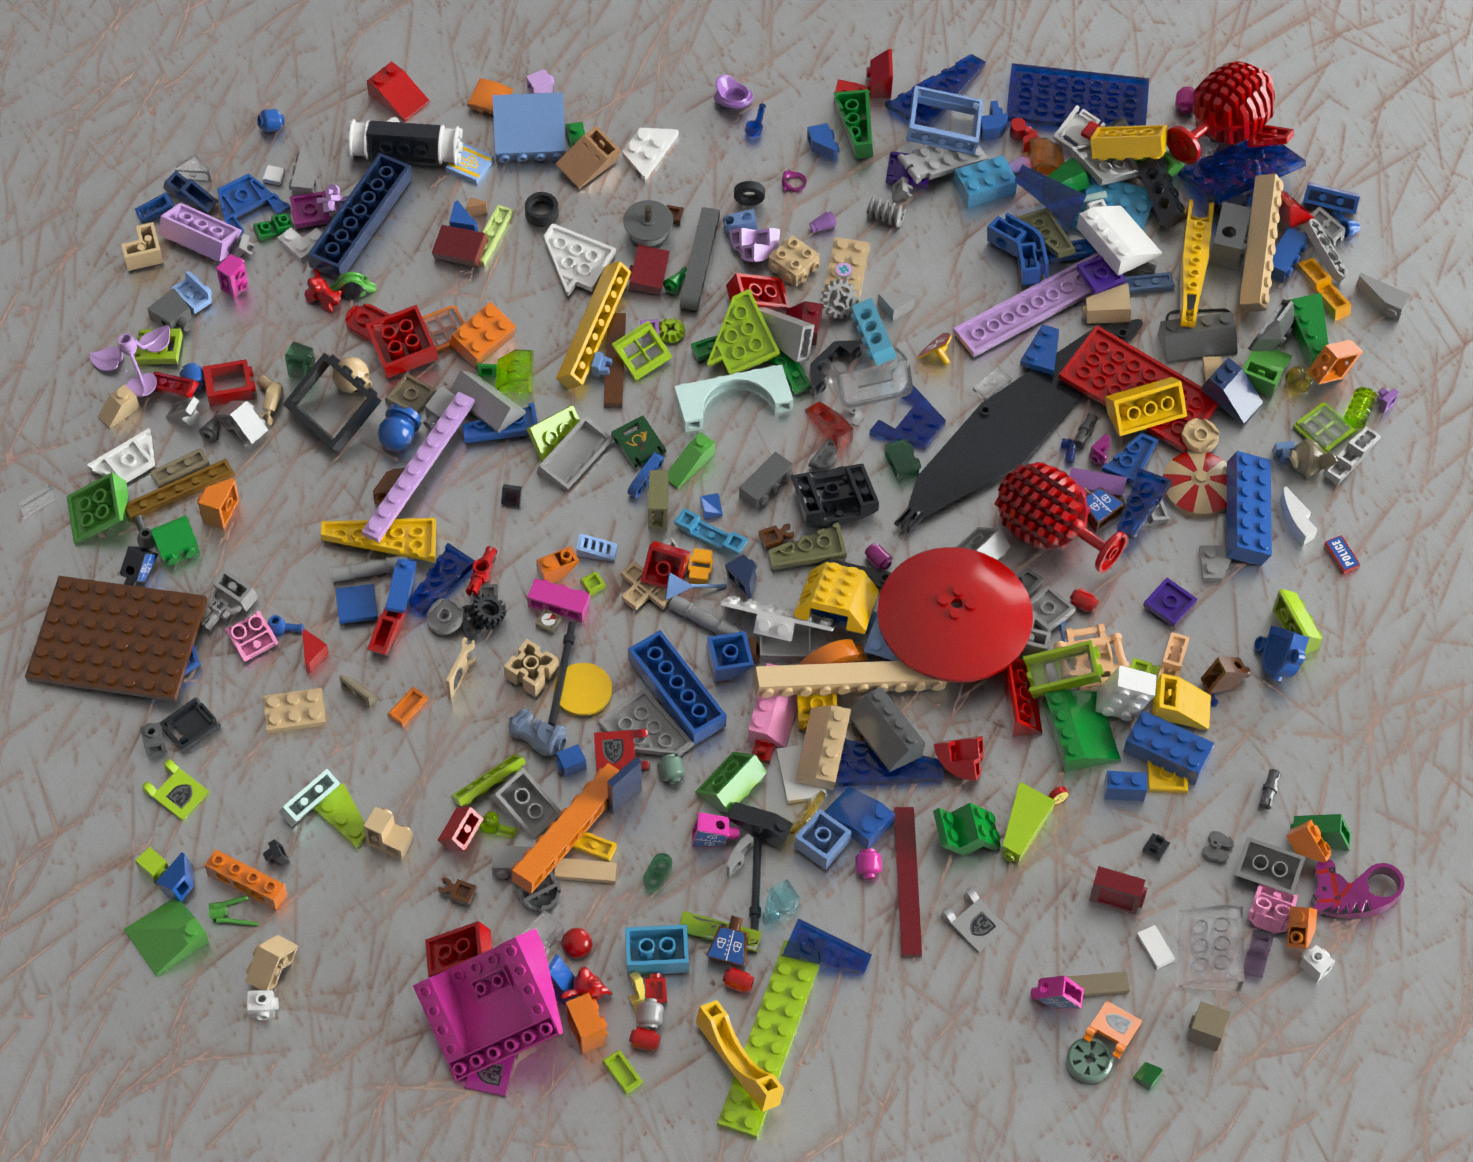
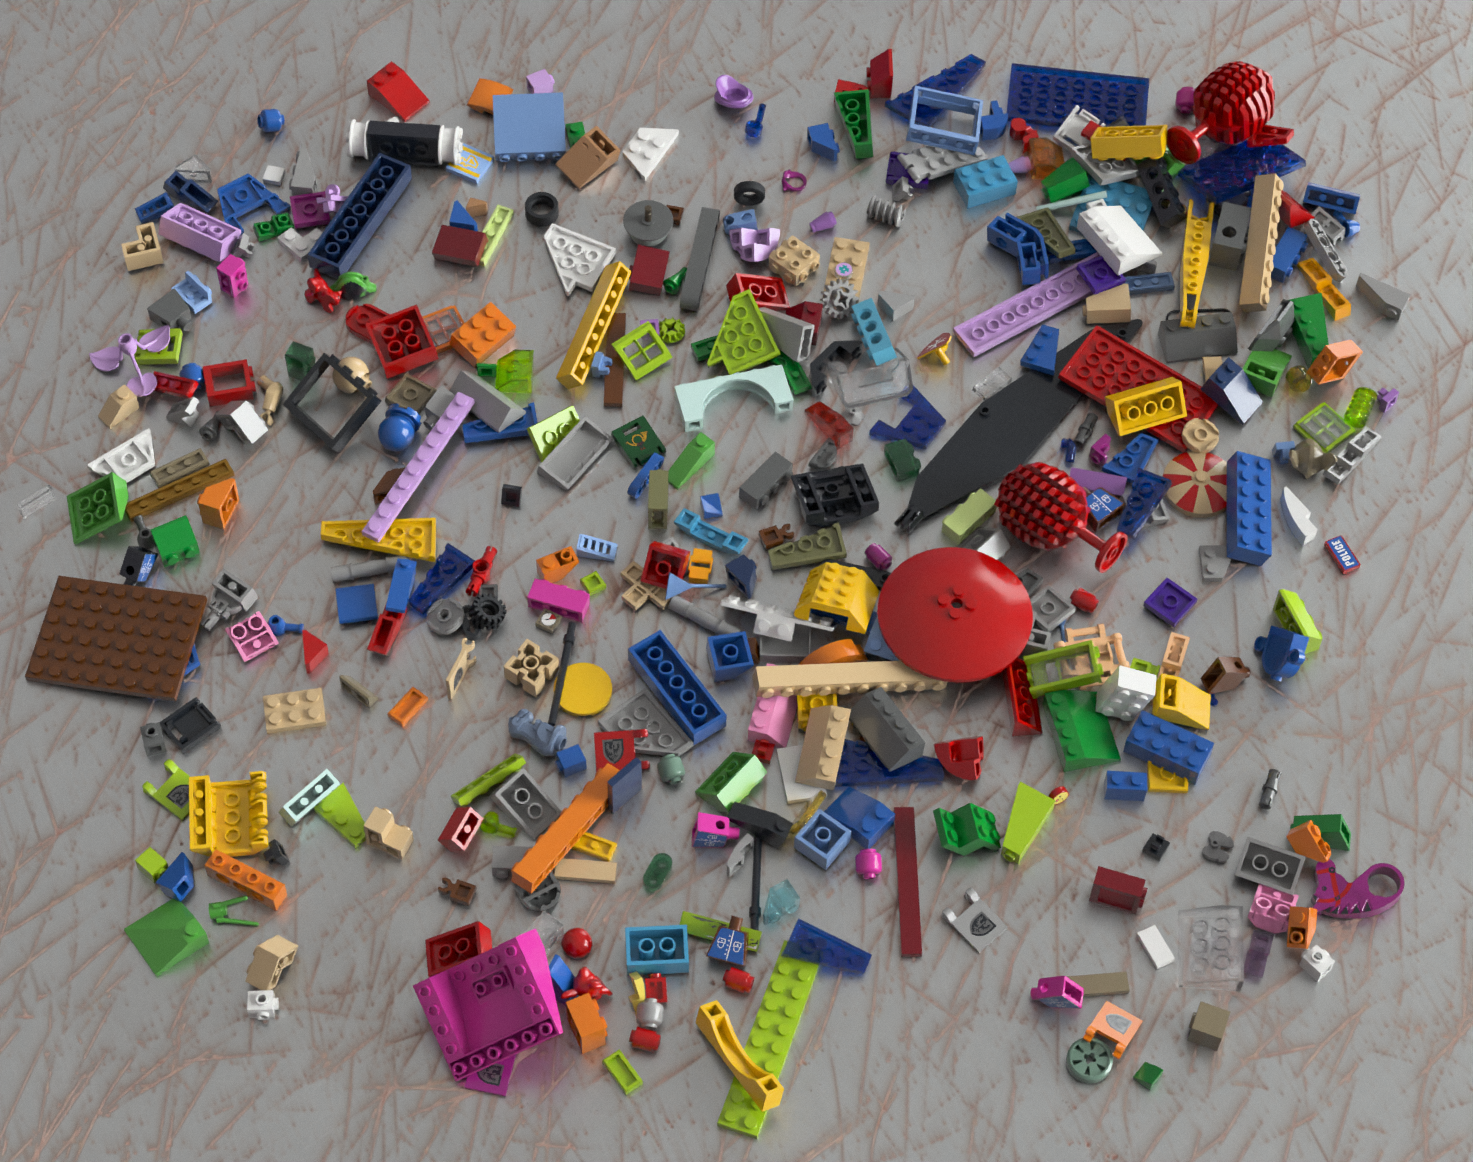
(228, 815): none -> yellow slope
(968, 516): none -> yellowish green brick
(1057, 197): clear blue wing -> none

